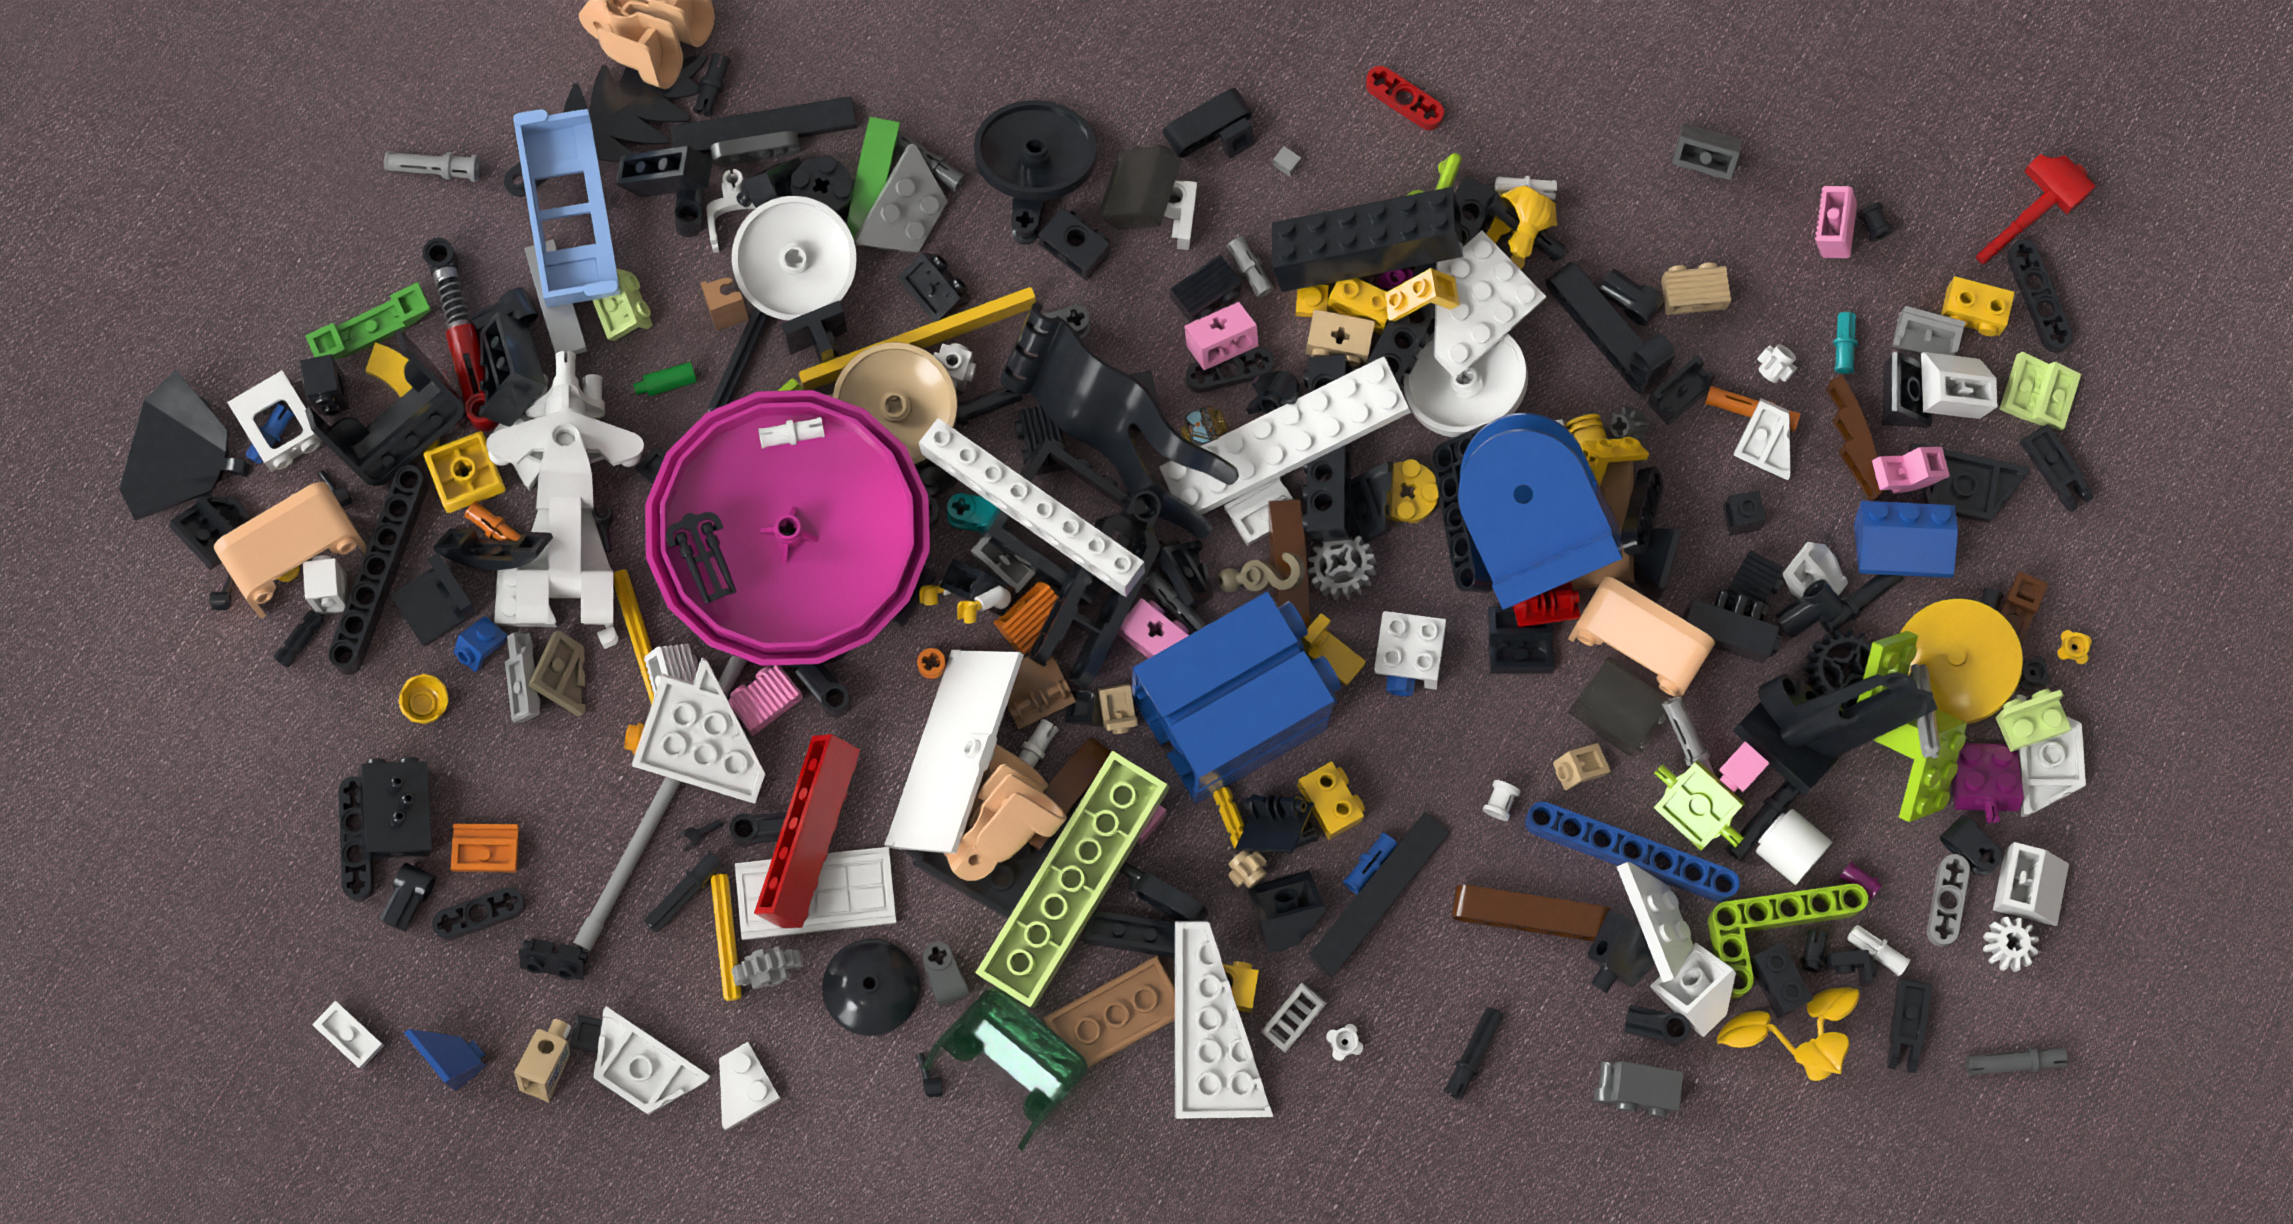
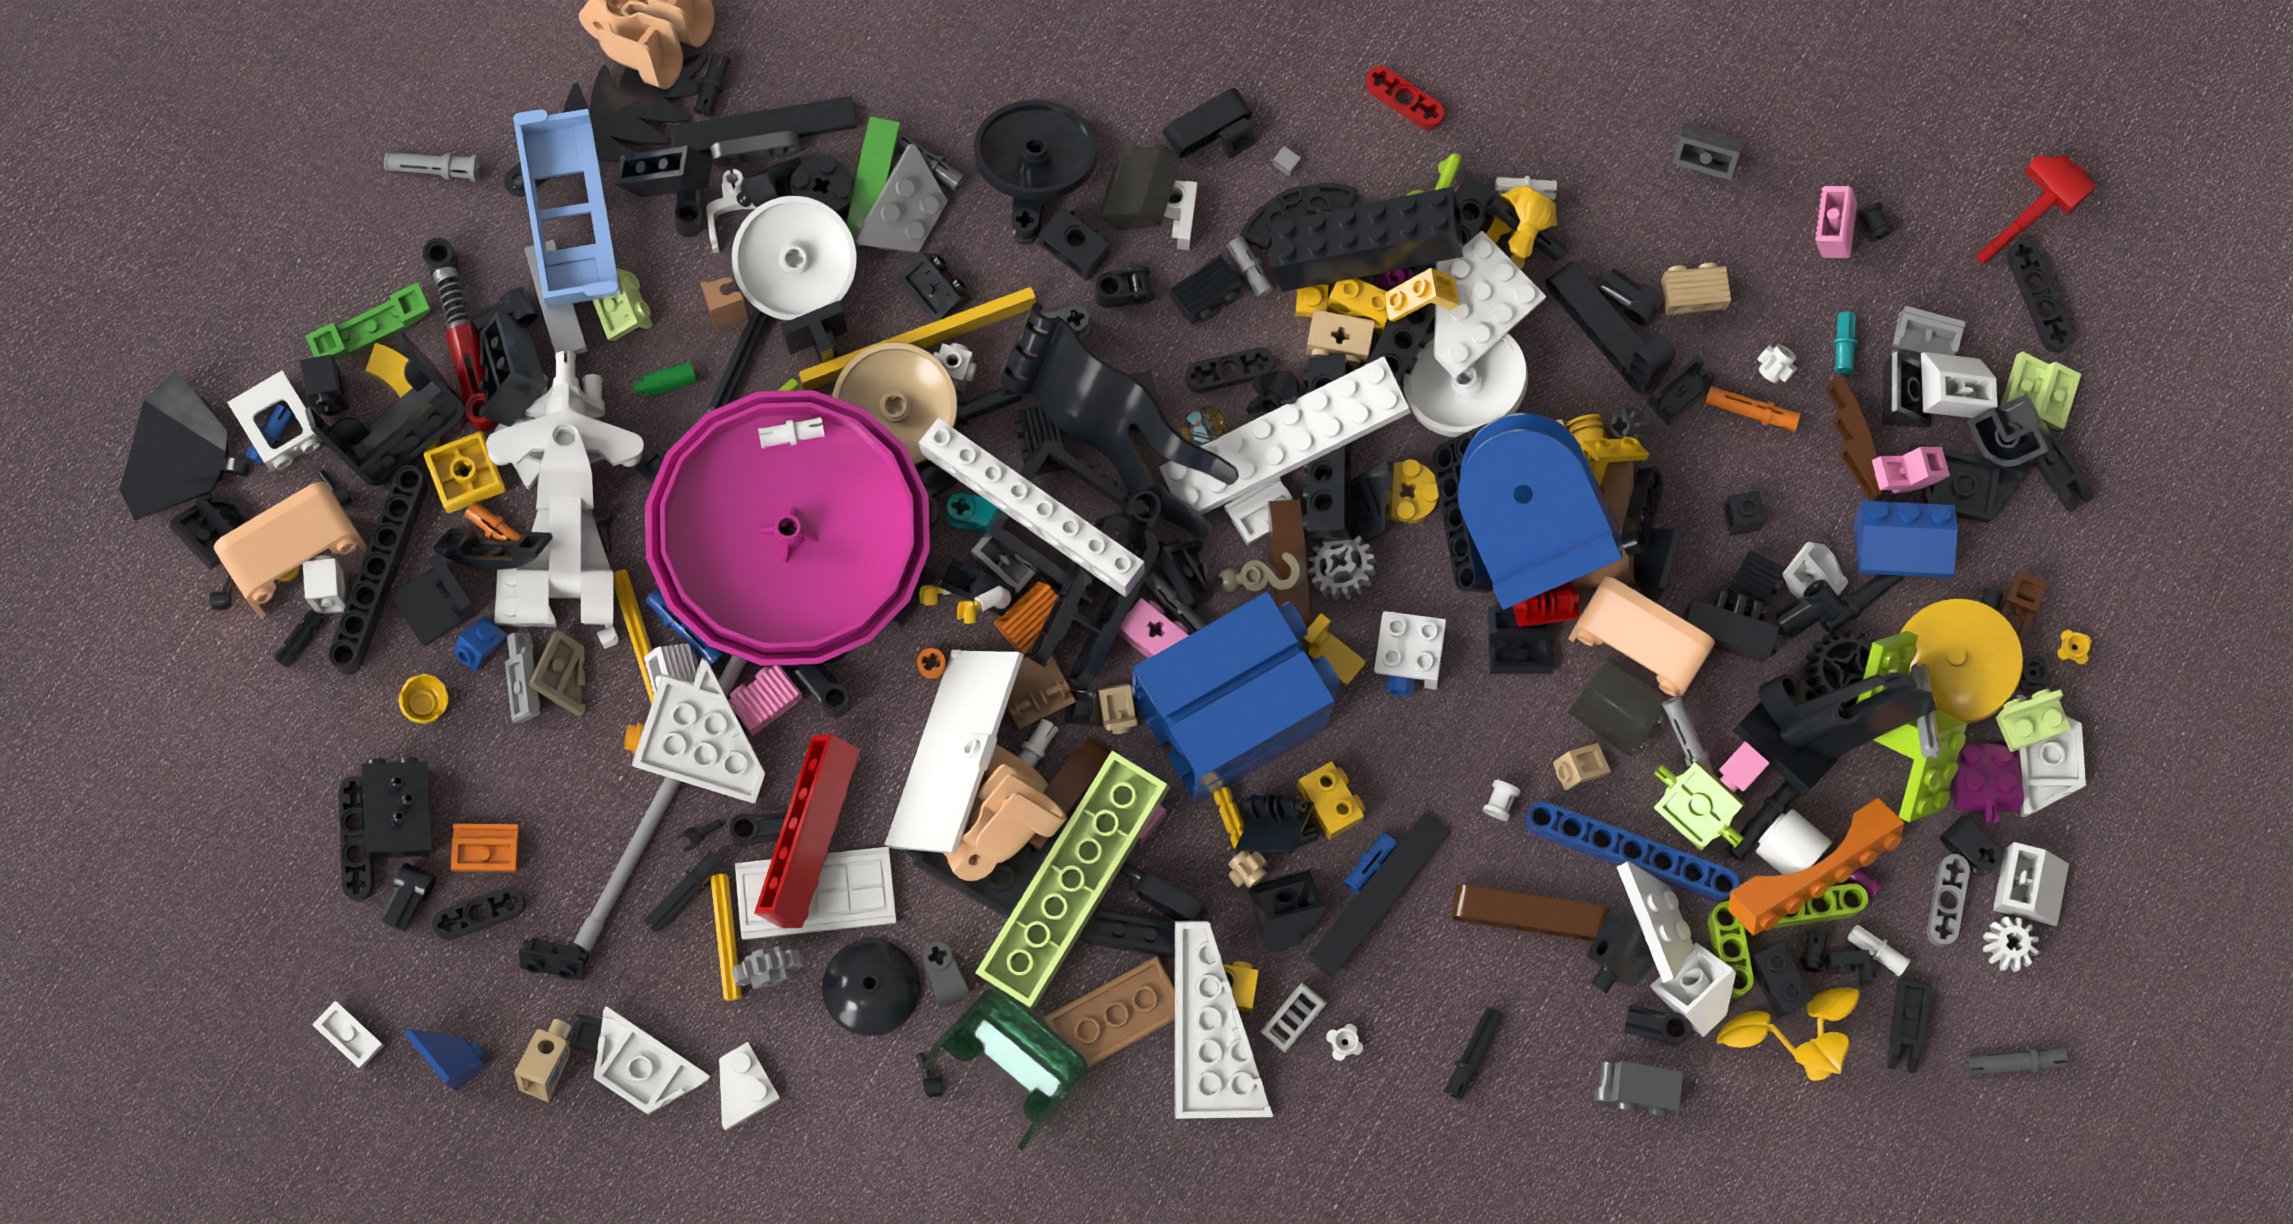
(658, 603): none -> blue pin
(690, 523): black piece -> none
(1127, 287): none -> black piece
(1221, 335): bright pink brick -> none
(1293, 204): none -> black tile
(1766, 899): none -> orange arch
(1767, 439): white wing -> none
(1979, 305): yellow brick -> none
(2011, 433): none -> black brick

